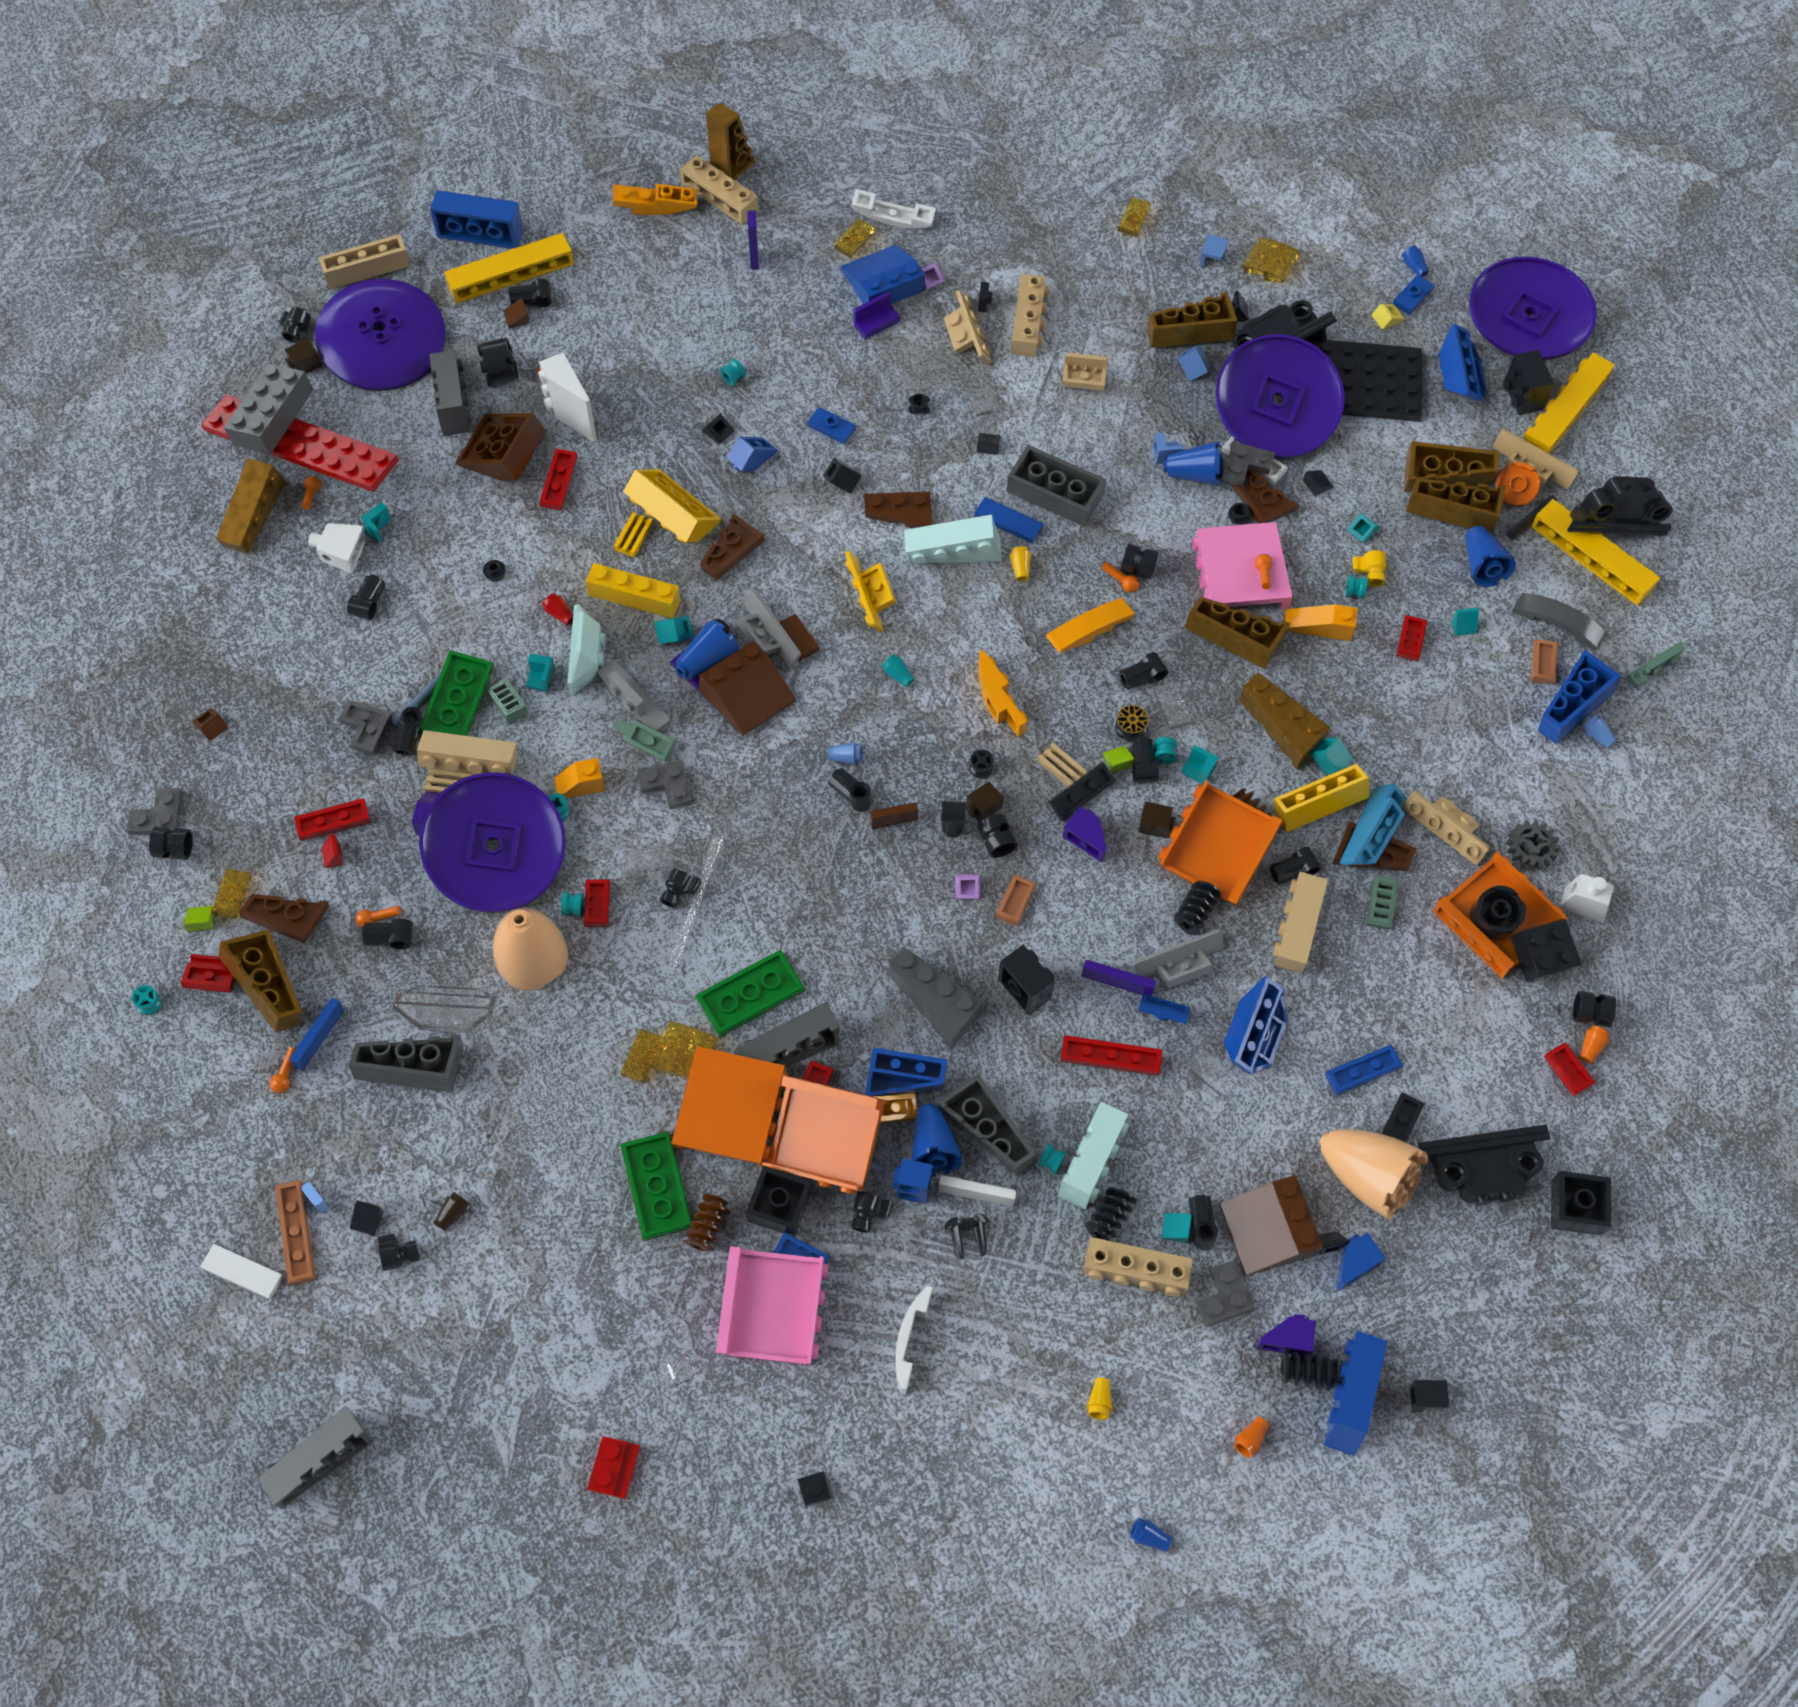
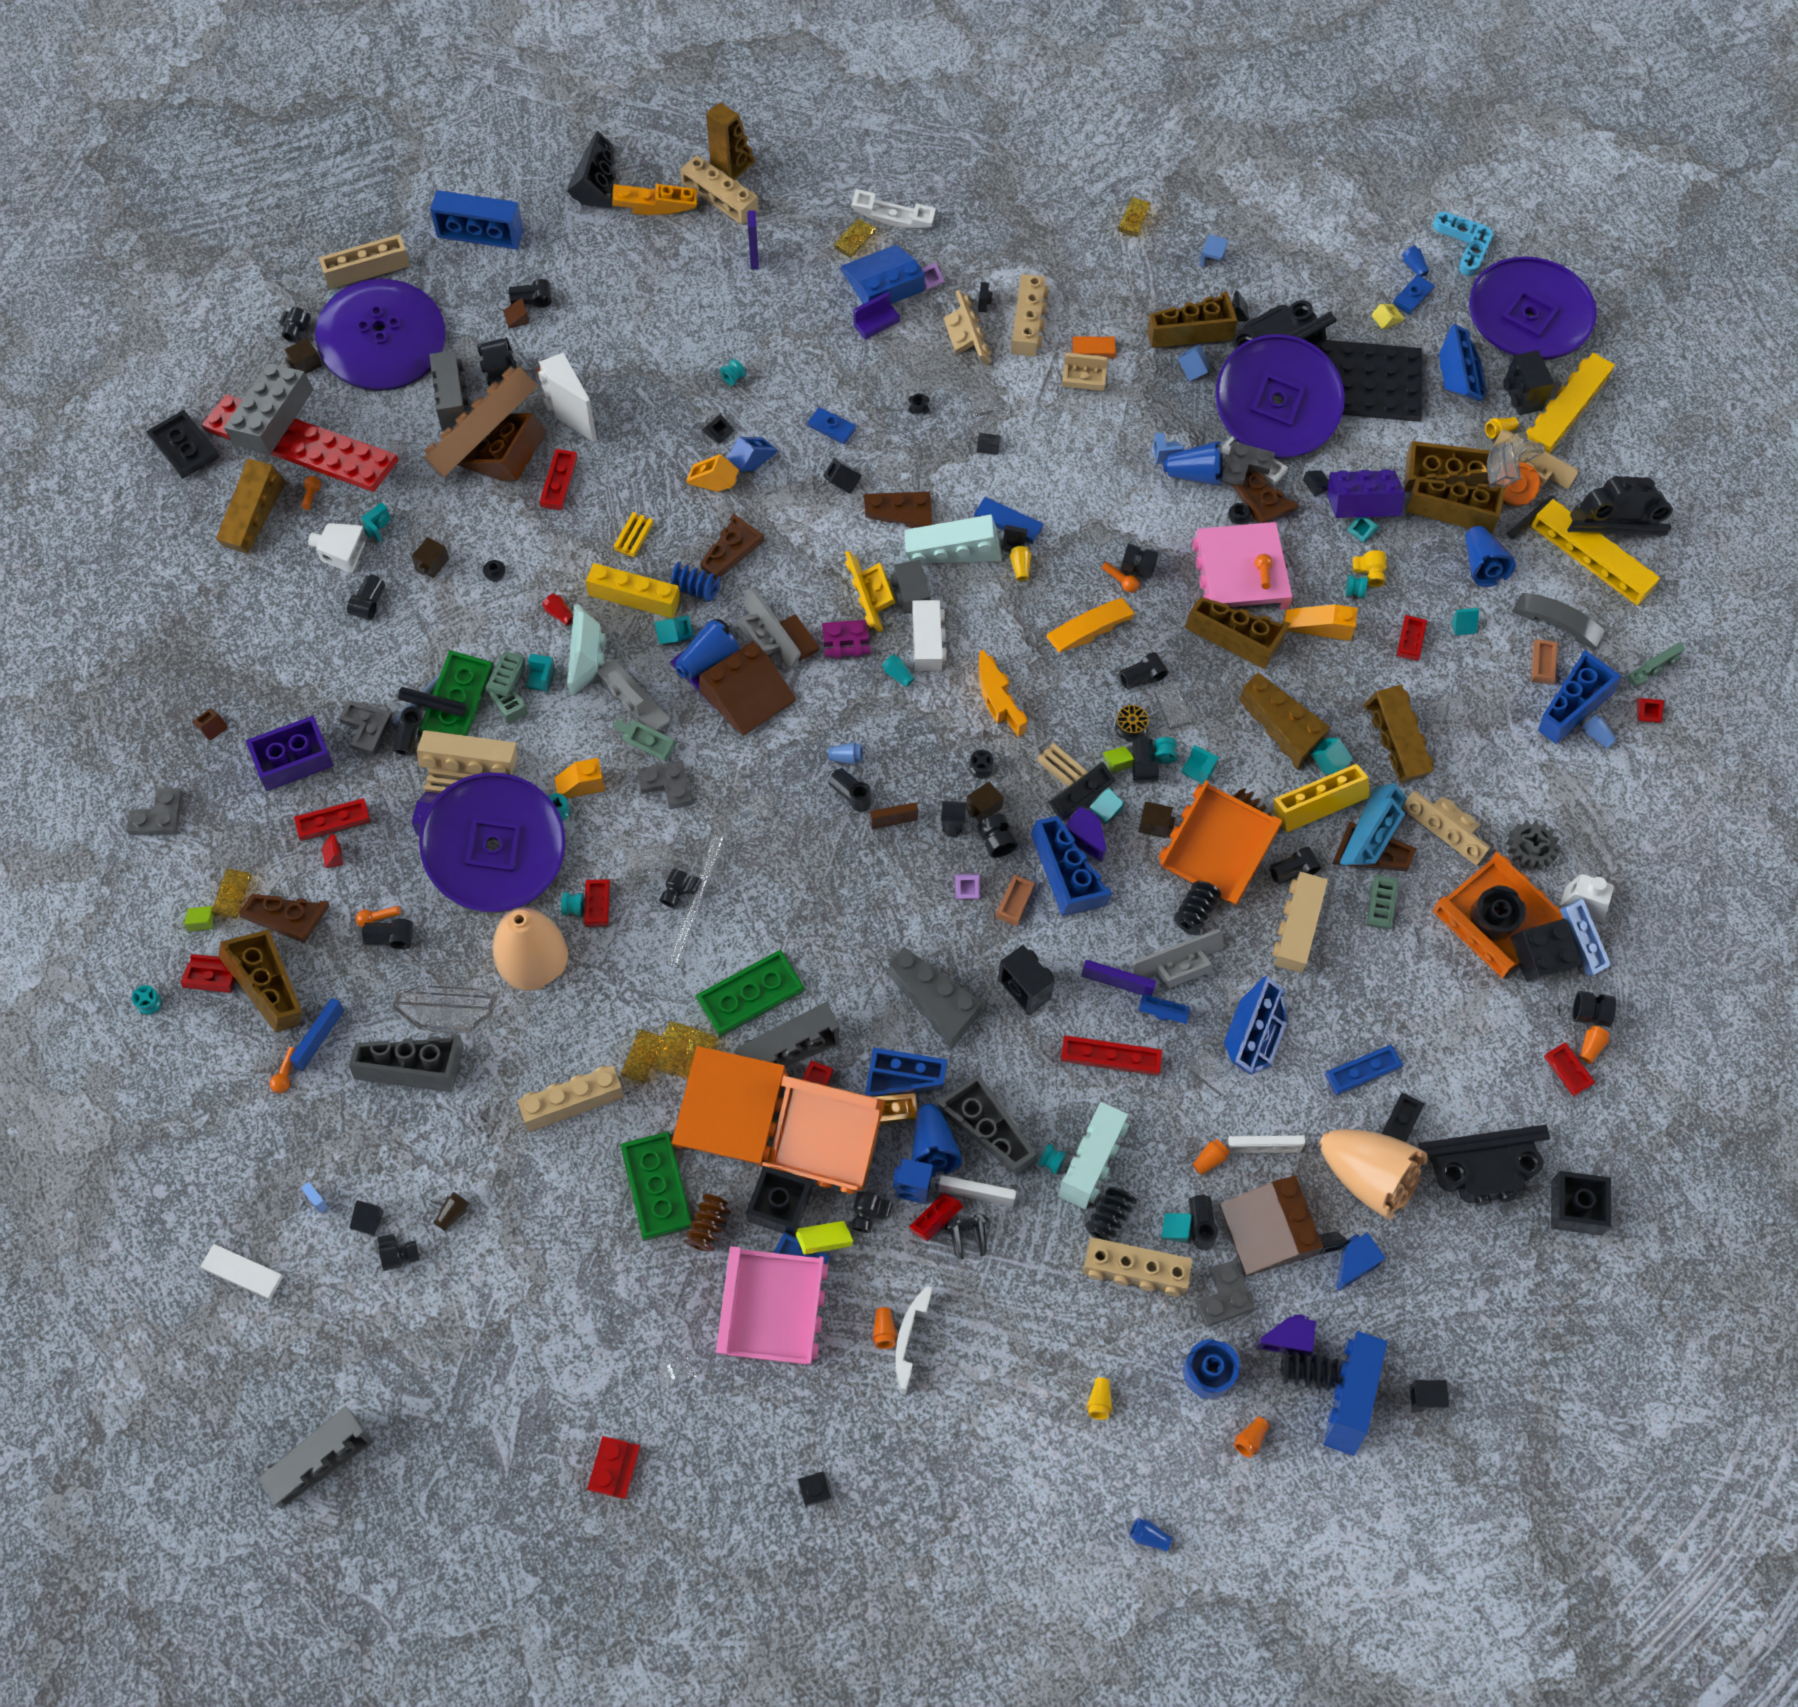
(171, 843): black wheel -> none
(183, 444): none -> black plate
(289, 753): none -> dark purple brick
(295, 1233): nougat tile -> none
(430, 557): none -> dark brown brick
(432, 701): none -> black axle
(480, 421): none -> medium nougat brick
(507, 672): none -> sand green slope
(509, 268): yellow brick -> none
(570, 1098): none -> tan brick
(594, 176): none -> black wedge
(671, 505): yellow slope -> none
(694, 583): none -> blue piece
(713, 474): none -> light orange slope
(824, 1237): none -> neon yellow tile
(846, 633): none -> magenta plate
(884, 1329): none -> orange cone
(910, 584): none -> dark grey brick
(928, 635): none -> white brick
(935, 1217): none -> red plate
(1014, 537): none -> black plate
(1056, 485): dark grey brick -> none
(1067, 869): none -> blue wedge
(1094, 346): none -> orange tile
(1107, 806): none -> teal slope
(1210, 1157): none -> orange cone
(1211, 1354): none -> blue brick
(1265, 1144): none -> white tile
(1271, 259): clear yellow slope -> none
(1365, 493): none -> dark purple brick
(1400, 733): none -> pearl gold wedge
(1472, 236): none -> medium azure beam
(1495, 426): none -> yellow cone
(1504, 458): none -> clear arch
(1585, 937): none -> medium blue plate
(1649, 709): none -> red slope

